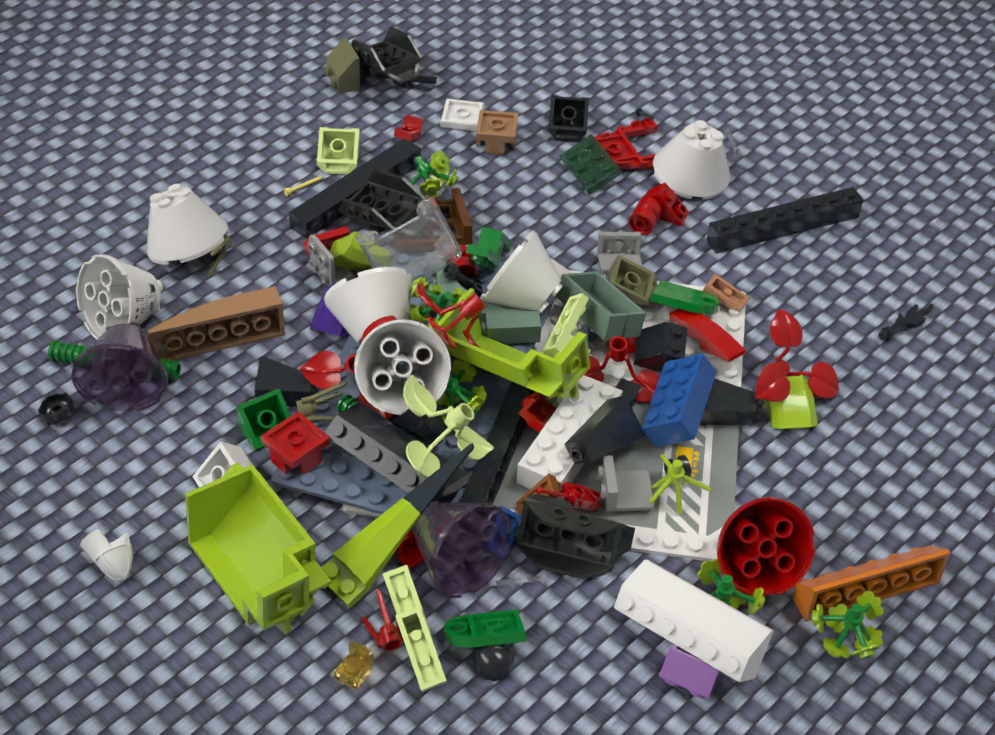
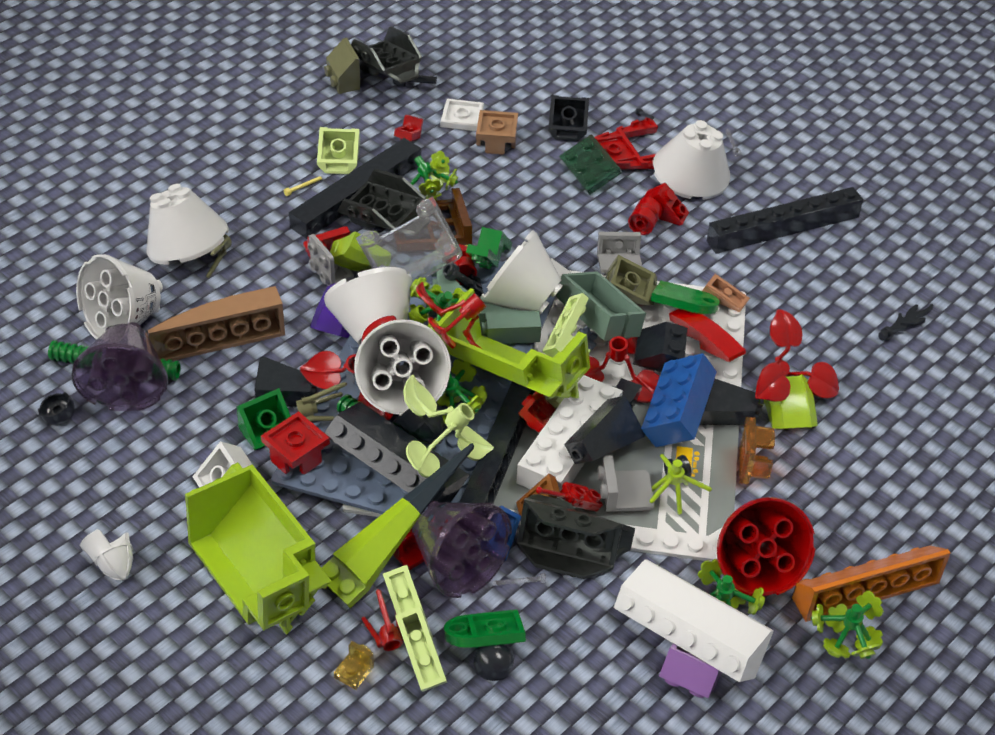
(749, 463): none -> clear orange panel

